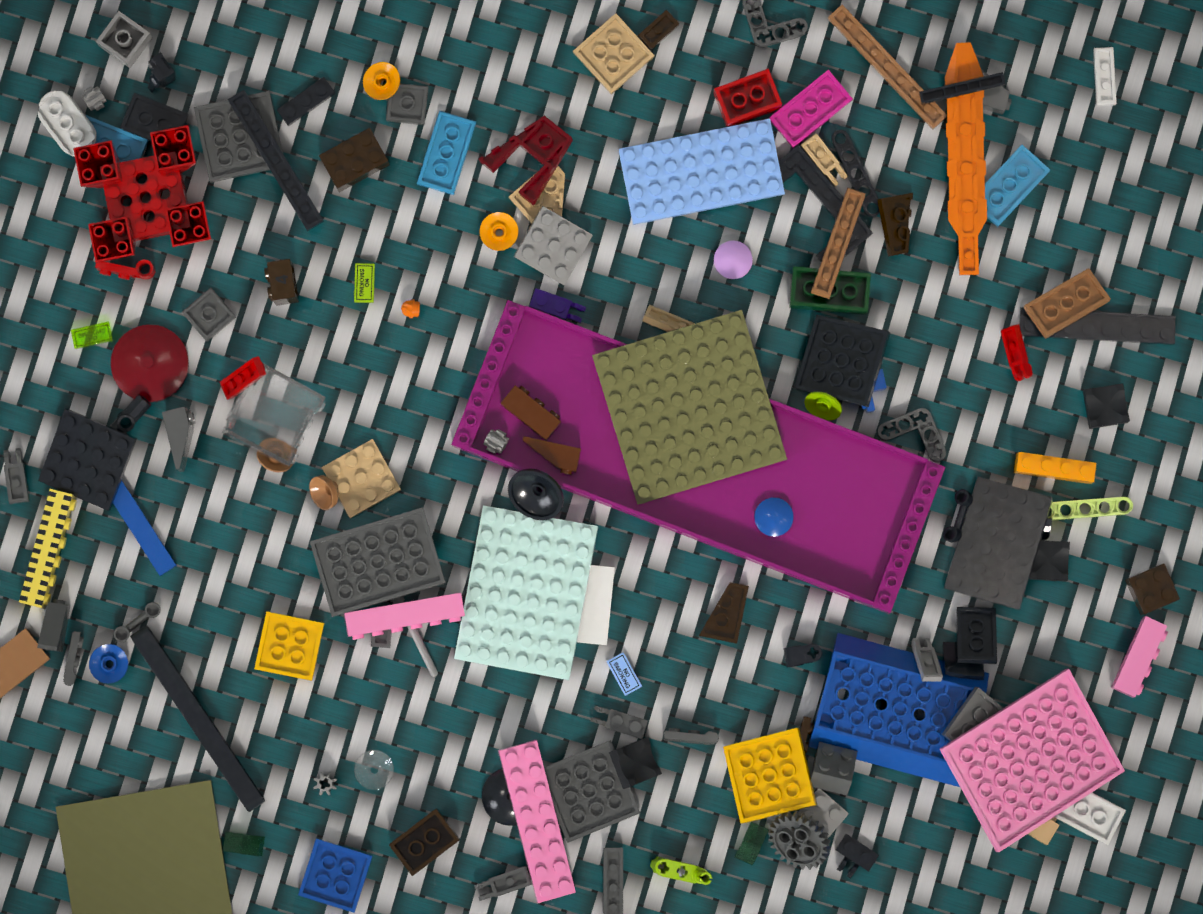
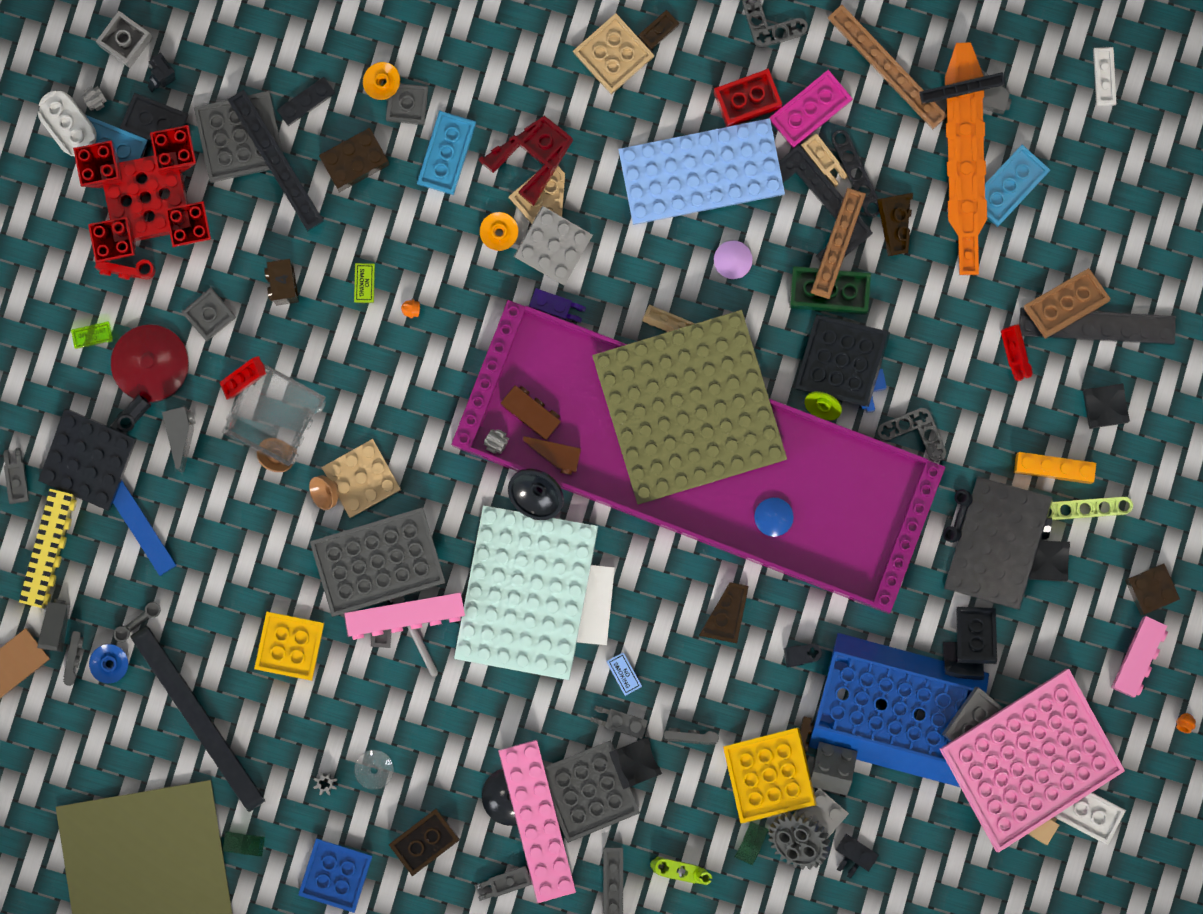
(926, 660): light grey hinge -> none
(1186, 723): none -> orange plate

